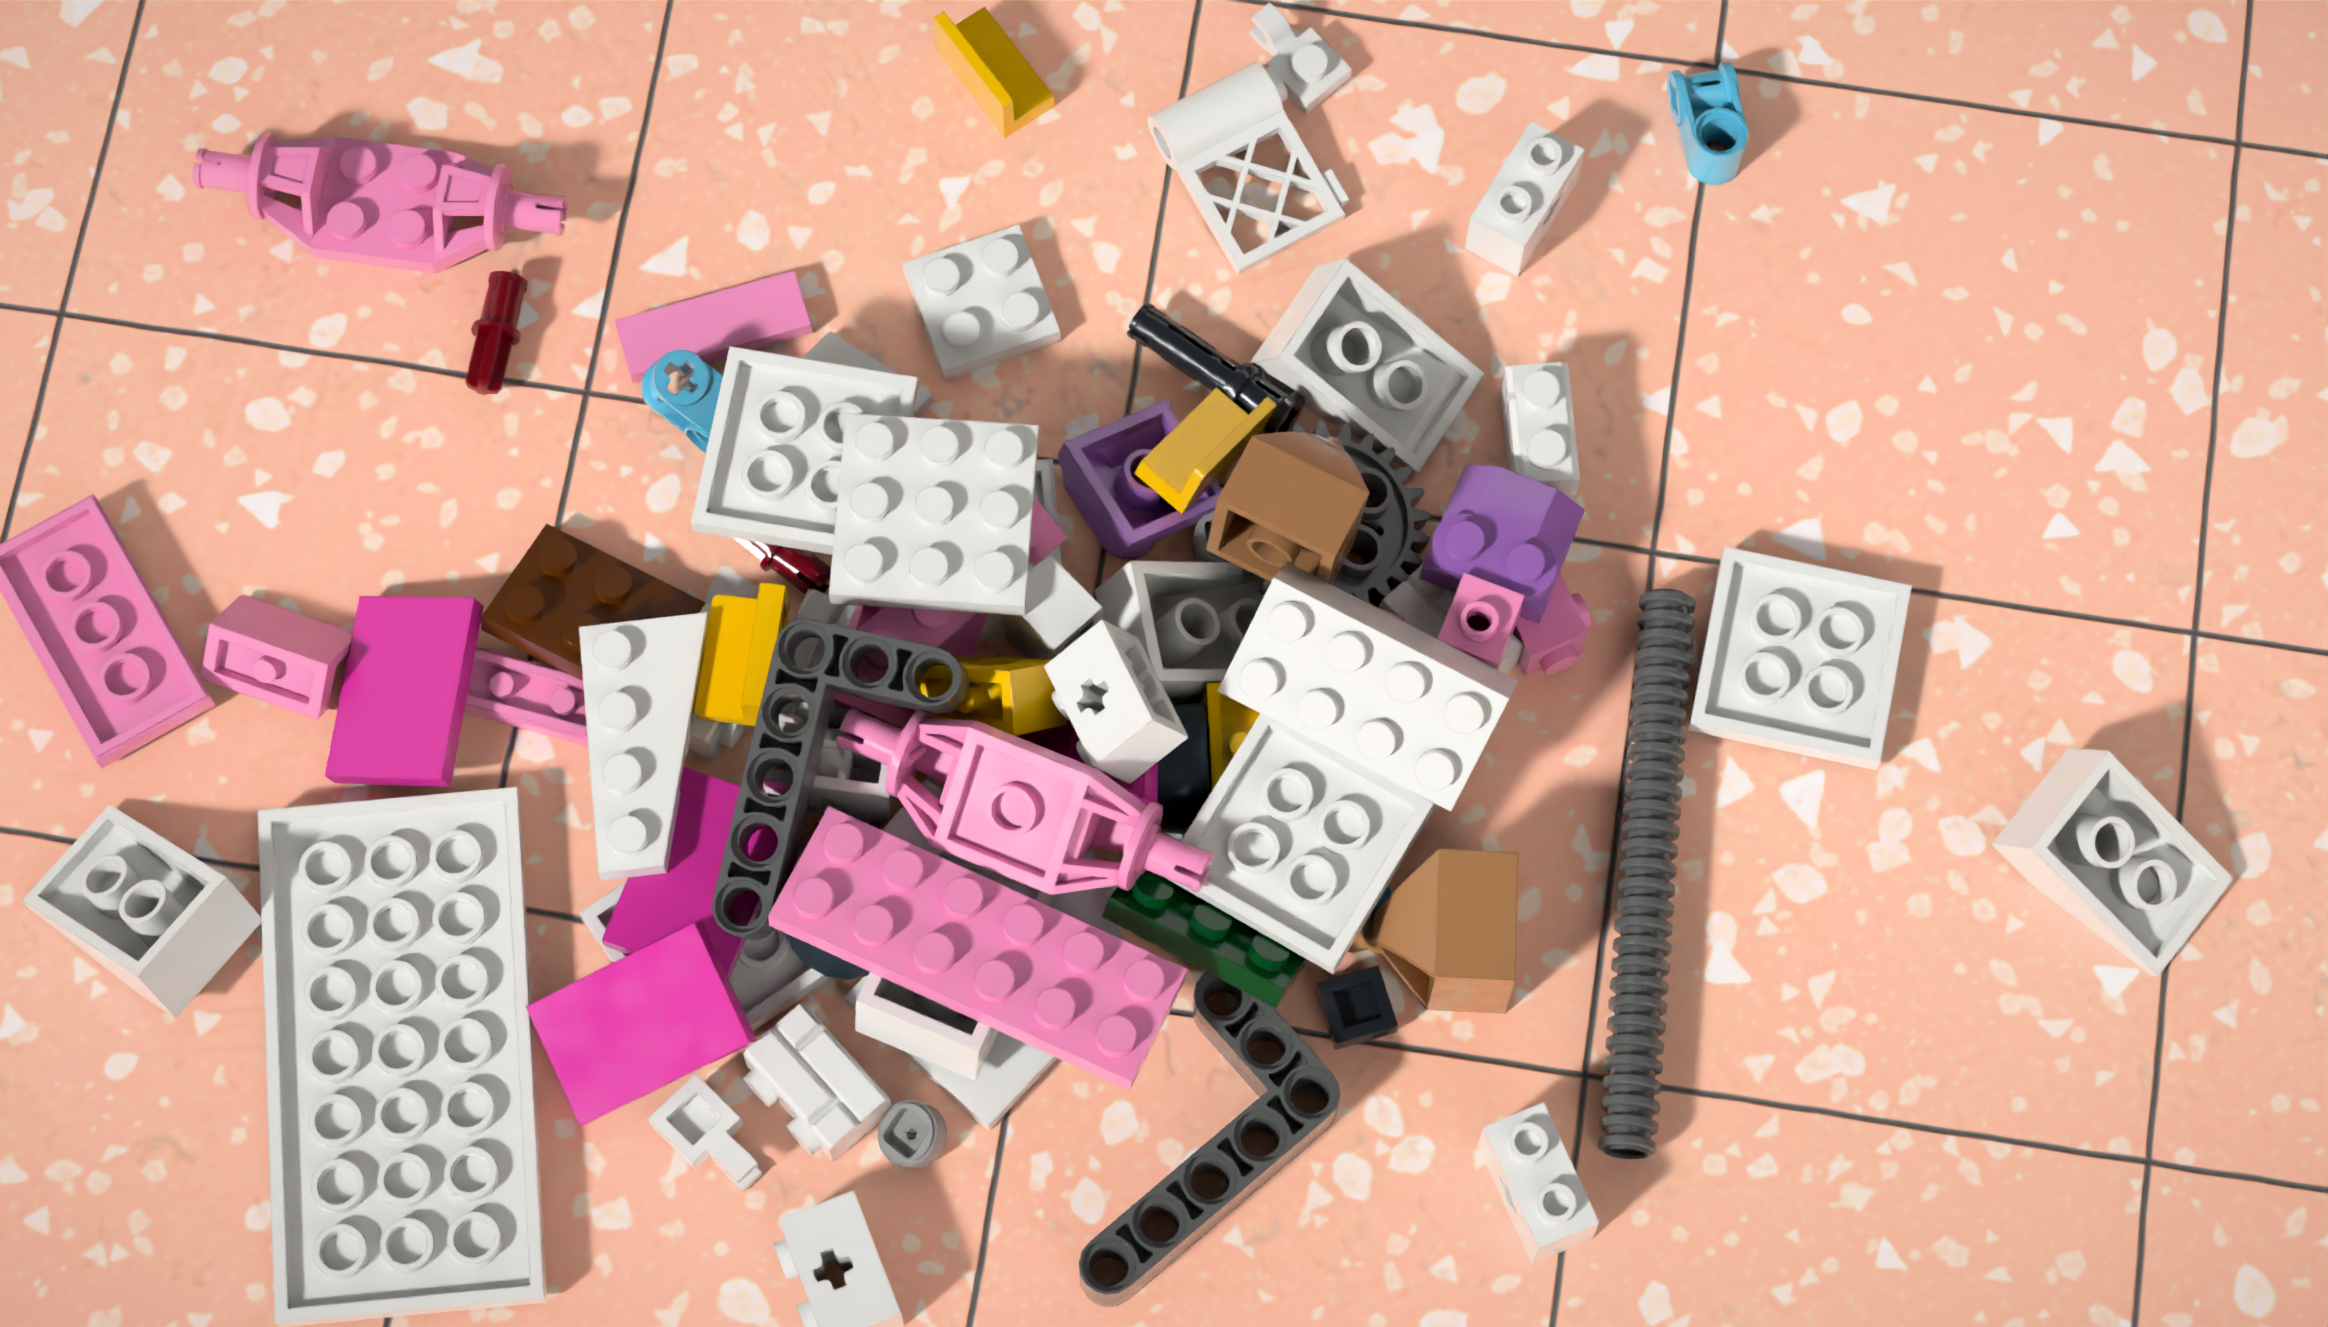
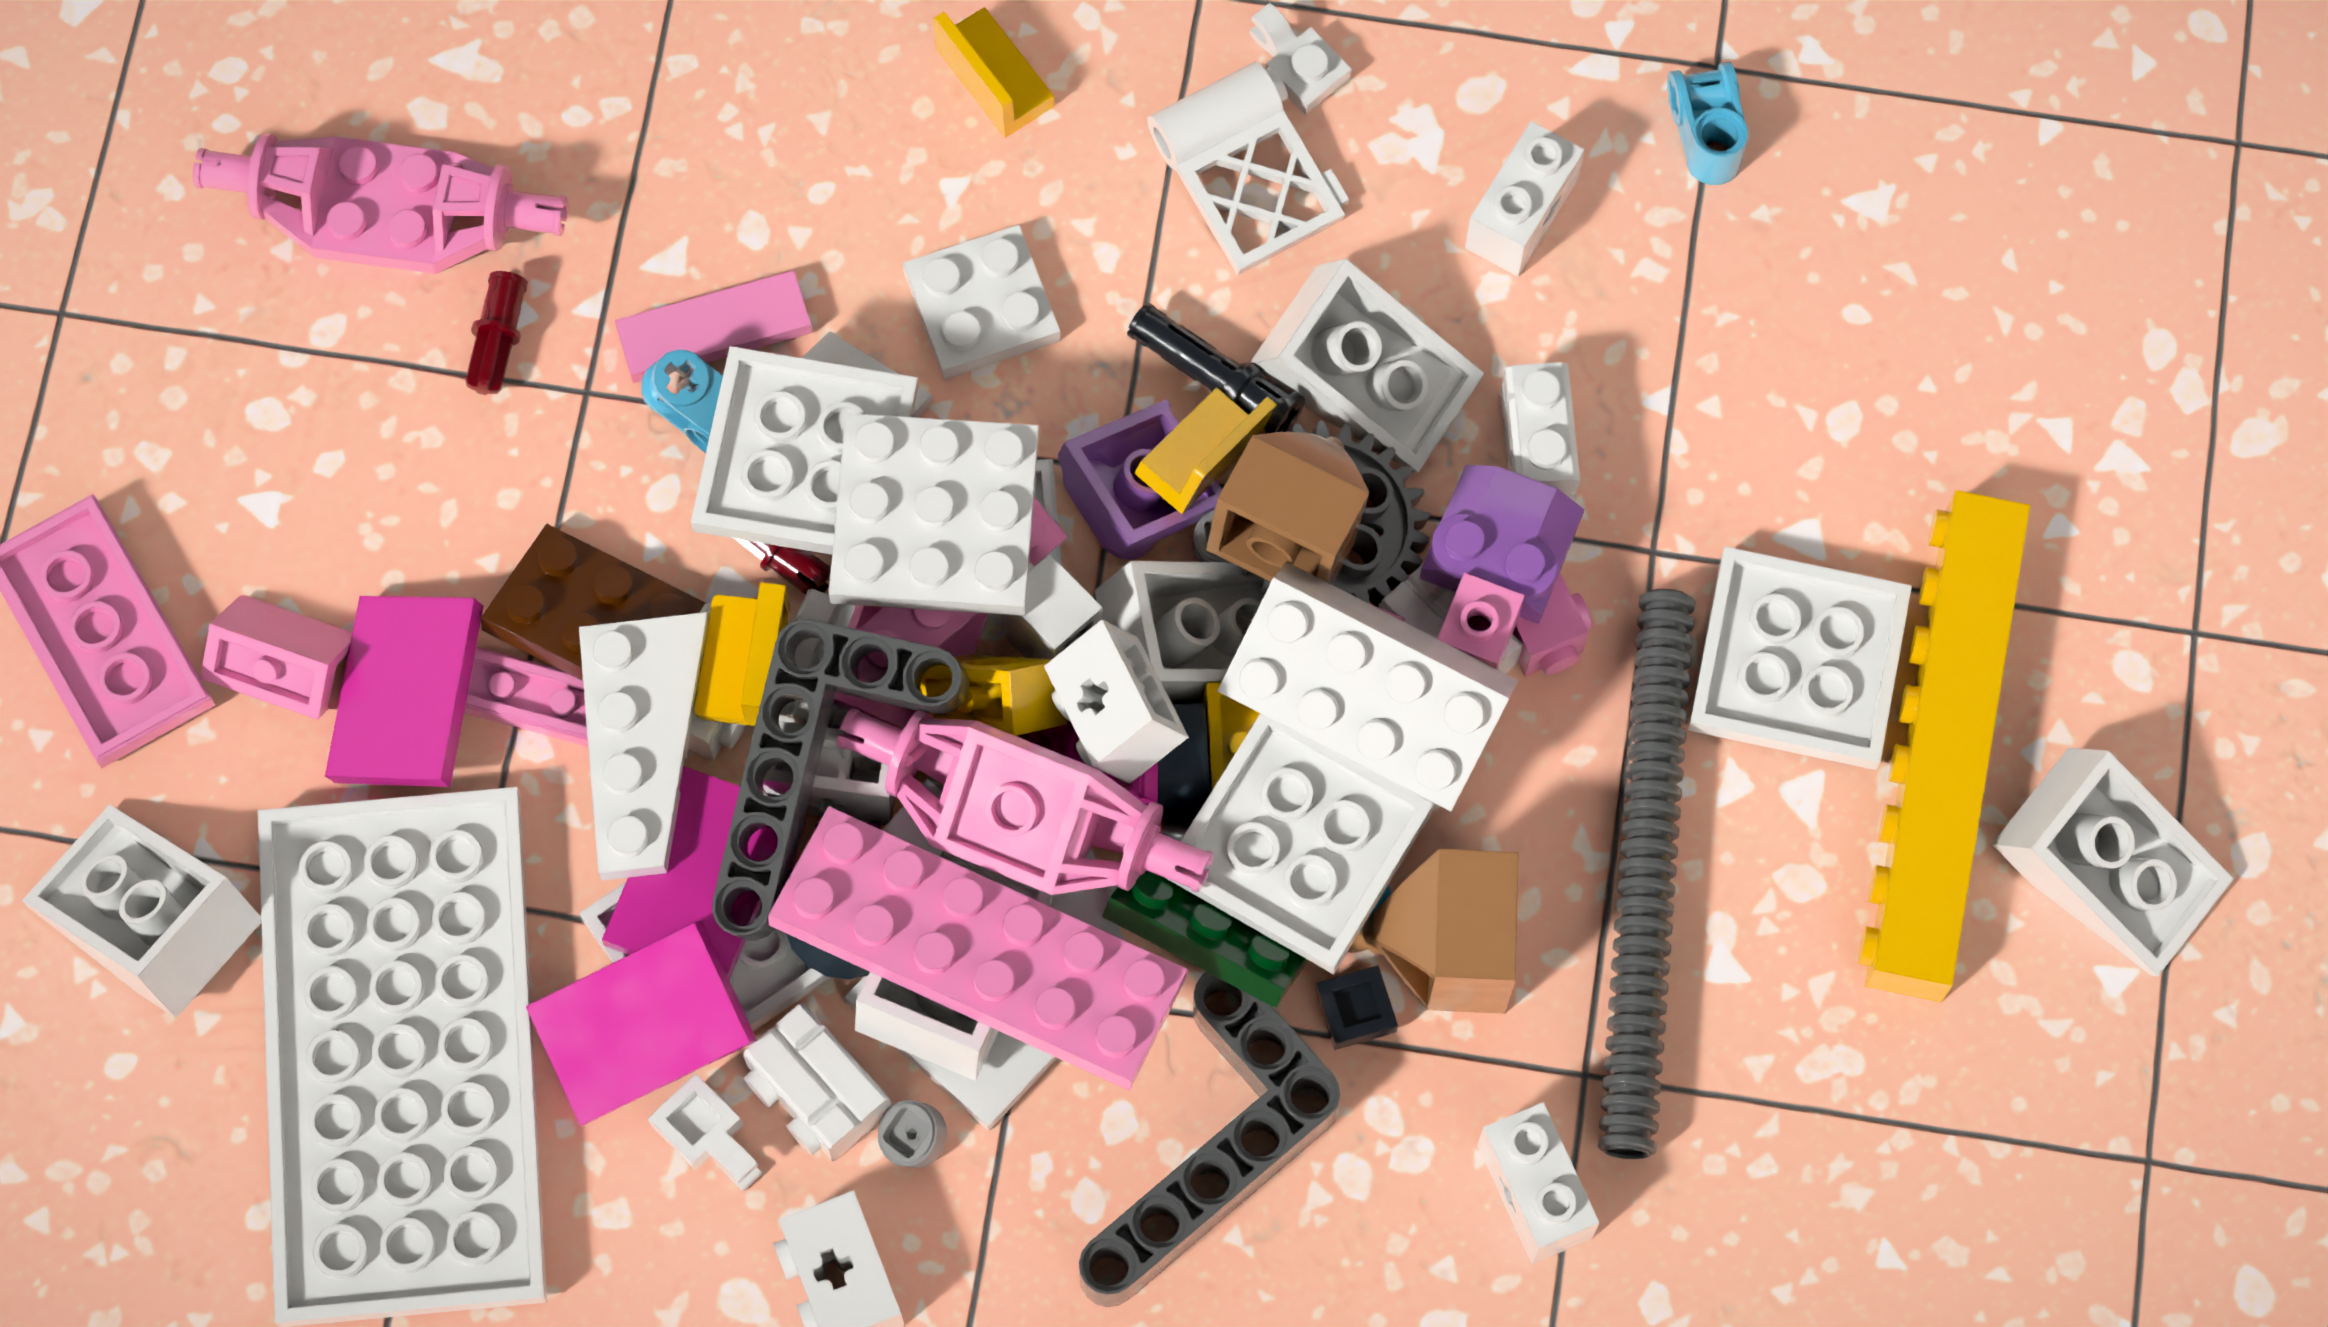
(1946, 746): none -> yellow brick

